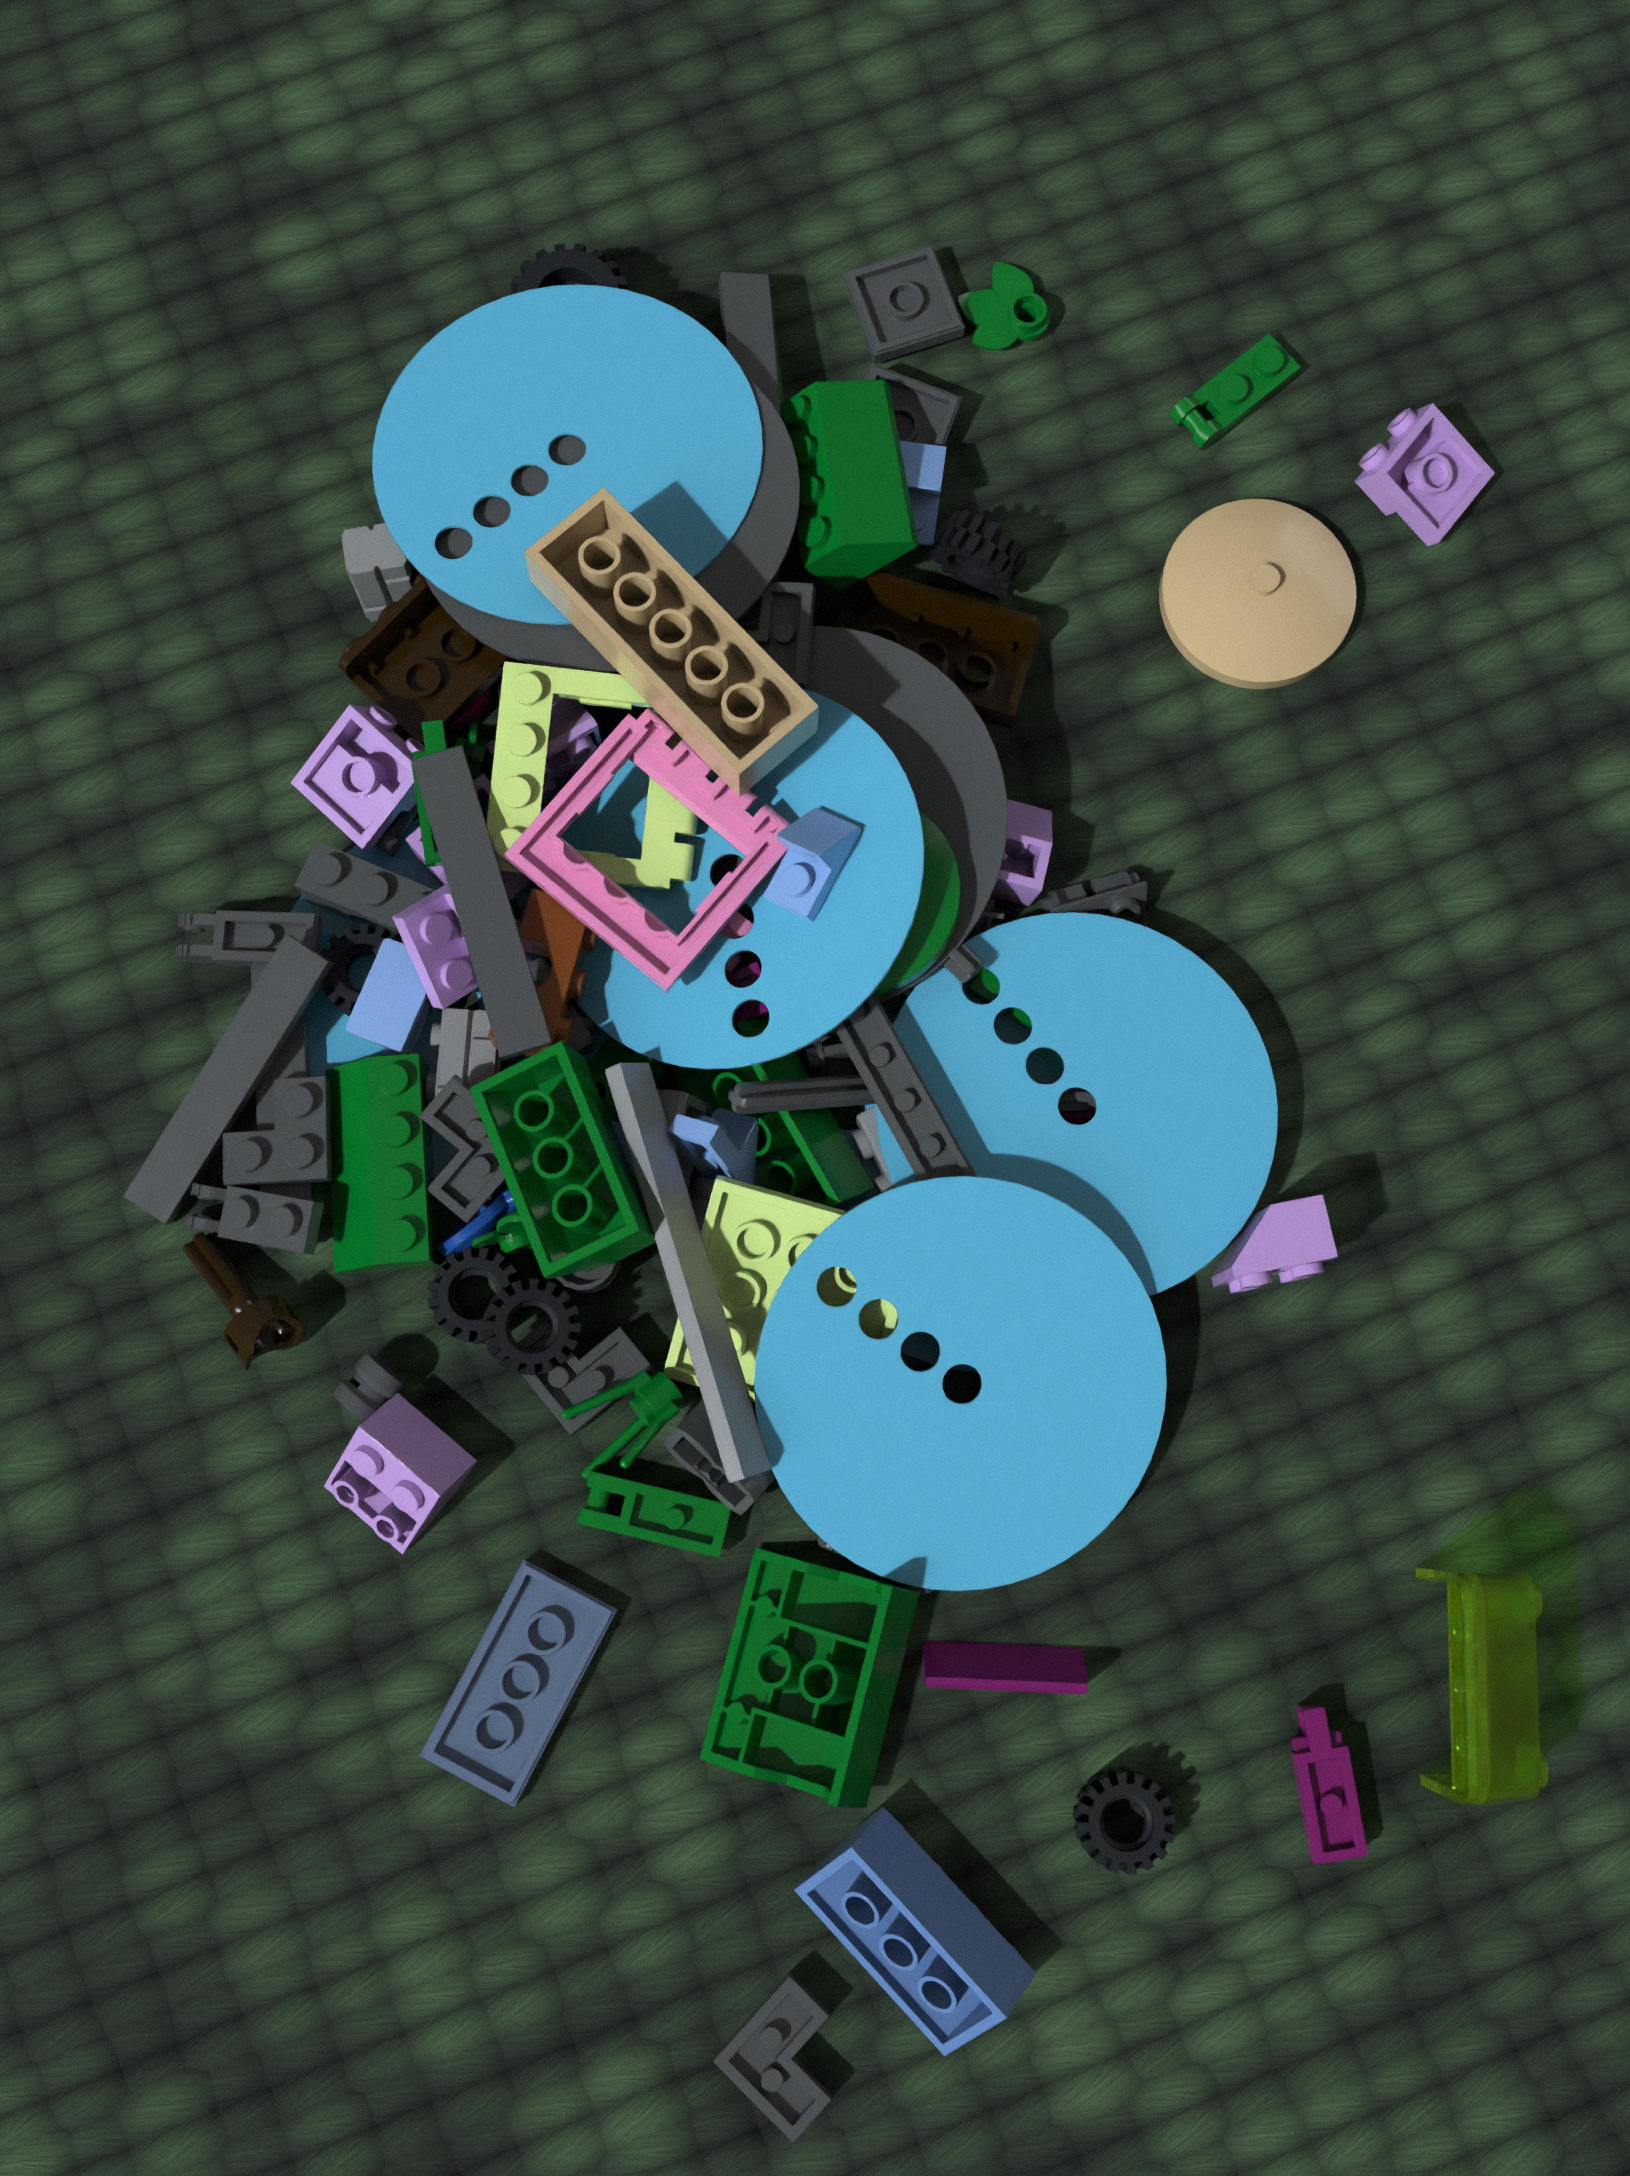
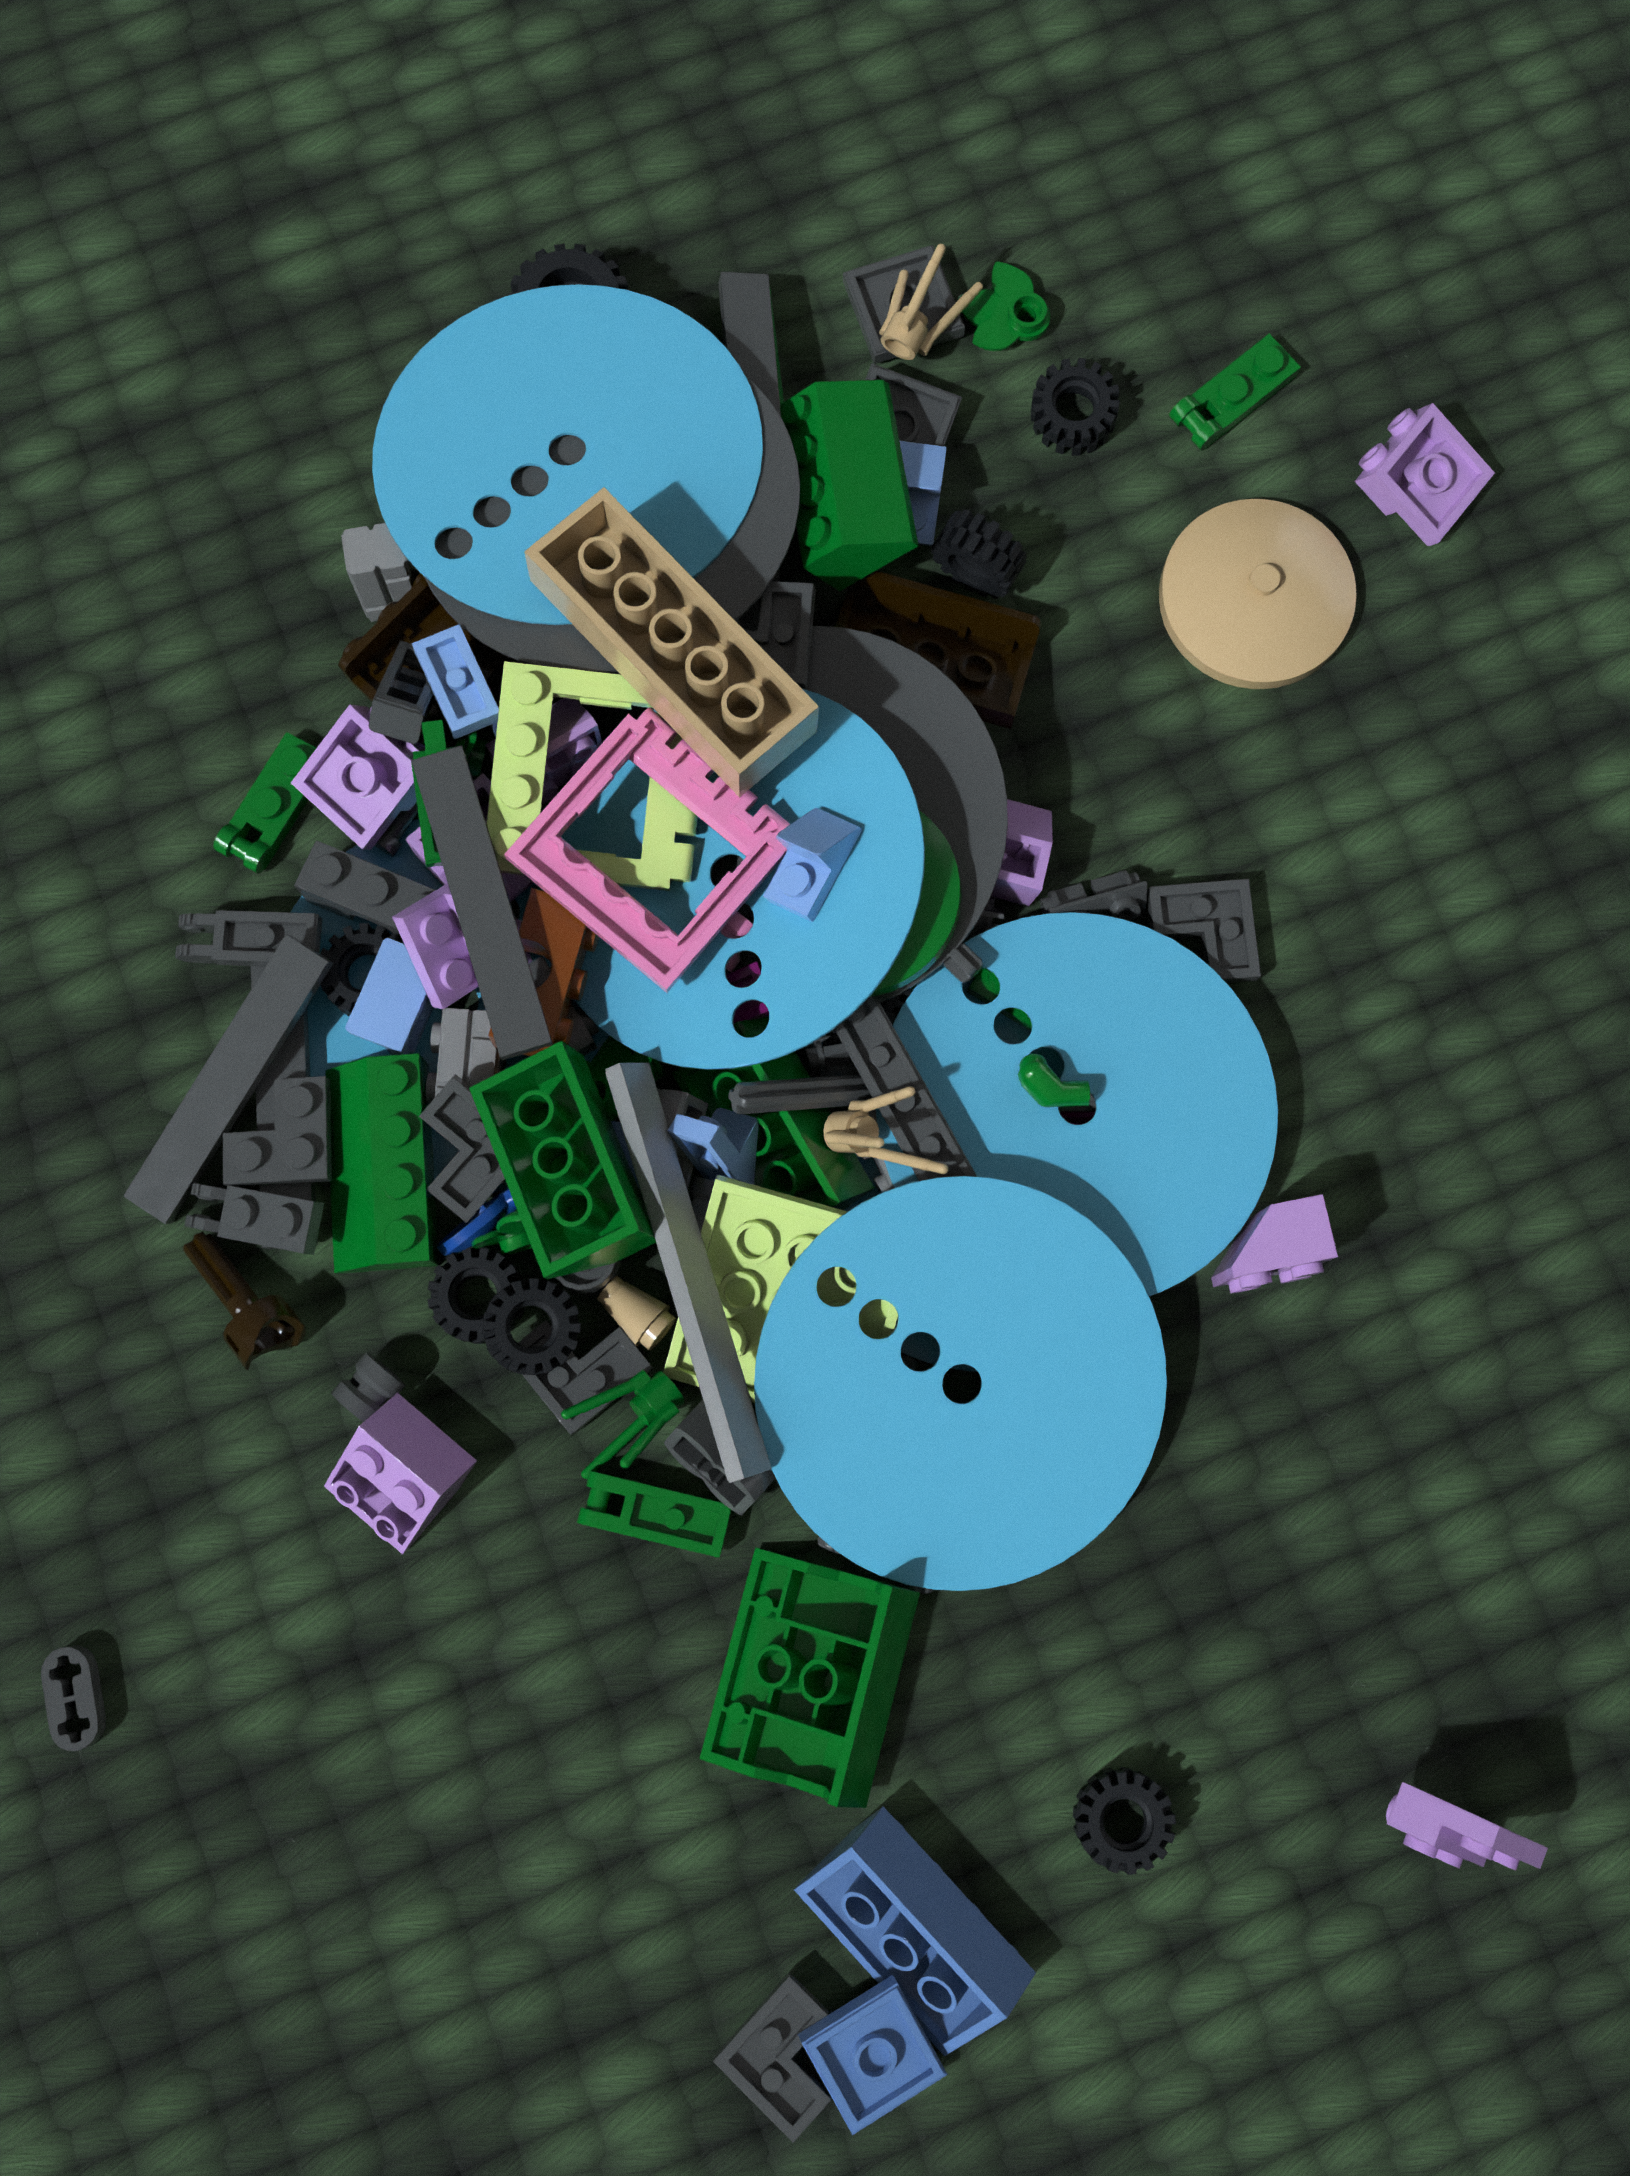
(60, 1699): none -> dark grey beam
(268, 807): none -> green plate
(402, 698): none -> dark grey slope
(457, 682): none -> light blue panel
(519, 1683): sand blue tile -> none
(637, 1313): none -> tan cone
(858, 1132): none -> tan plant
(872, 2054): none -> medium blue tile
(906, 330): none -> tan plant
(1004, 1667): magenta slope -> none
(1047, 1088): none -> green arm
(1075, 381): none -> black tyre
(1216, 912): none -> dark grey plate
(1326, 1790): magenta hinge -> none
(1456, 1834): none -> lavender plate
(1491, 1687): clear neon green windscreen -> none

